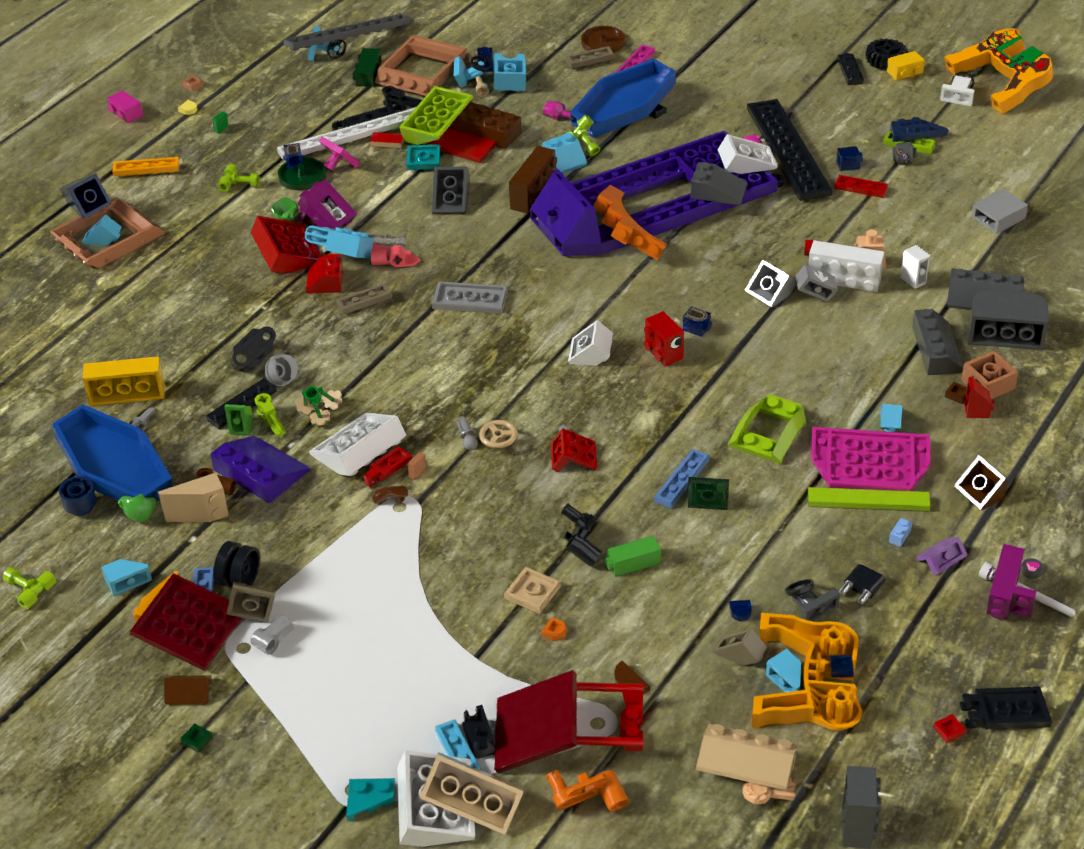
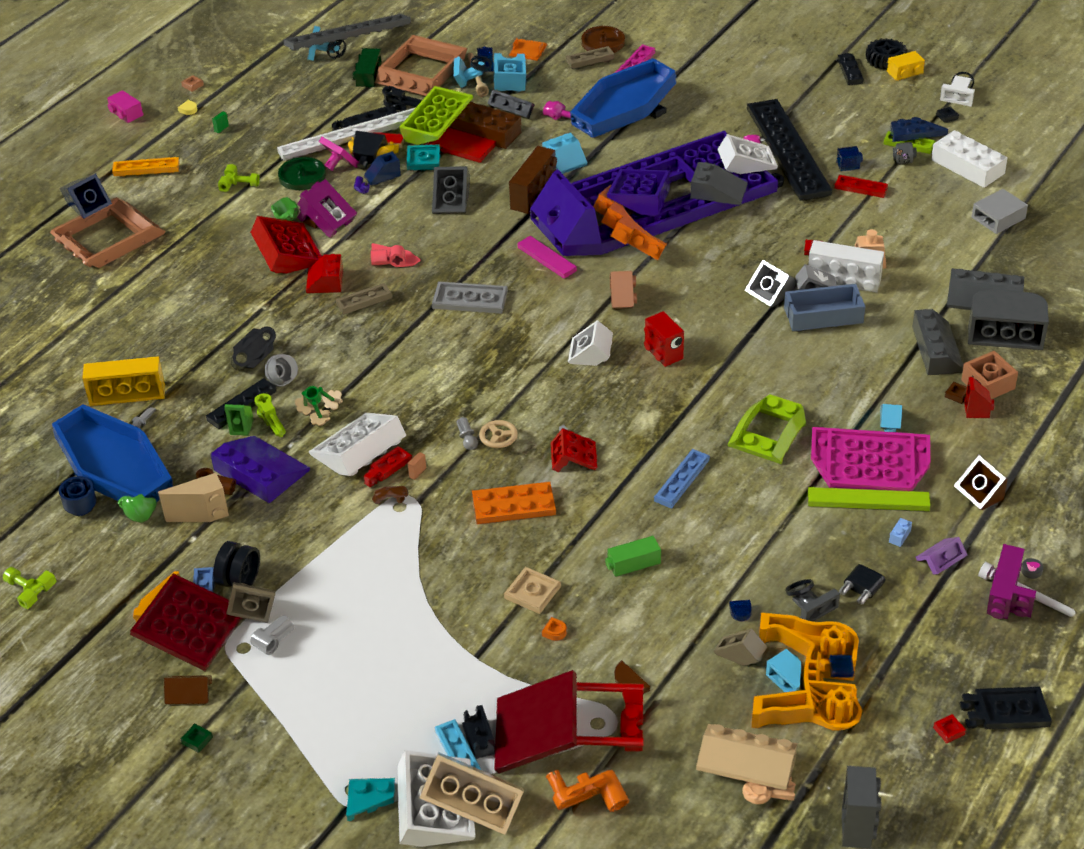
(103, 232): medium azure slope -> none
(125, 575): medium azure slope -> none
(293, 155): clear blue brick -> none
(341, 240): medium azure brick -> none
(360, 186): none -> dark purple arm
(368, 146): none -> black torso
(383, 168): none -> dark blue slope
(389, 240): clear pin -> none
(511, 104): none -> black plate
(513, 502): none -> orange plate
(531, 49): none -> orange piece
(547, 257): none -> dark pink tile
(577, 541): black piece -> none
(581, 134): lime bar -> none
(622, 289): none -> nougat brick
(641, 190): none -> dark purple slope
(697, 321): clear blue brick -> none
(708, 493): clear green slope -> none
(824, 307): none -> sand blue piece
(915, 266): white brick -> none
(947, 114): none -> black tile
(969, 158): none -> white brick
(1026, 70): light orange animal -> none

